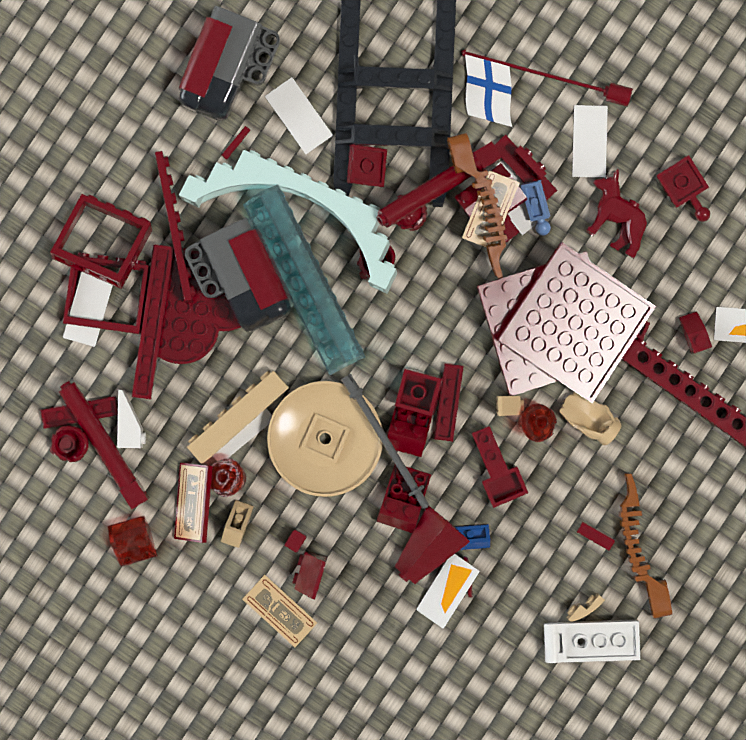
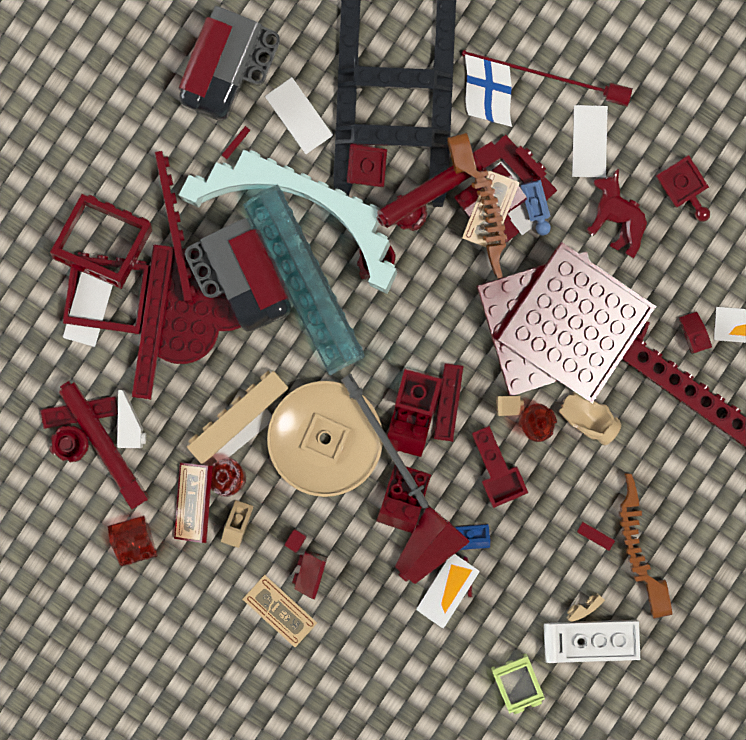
(518, 684): none -> window

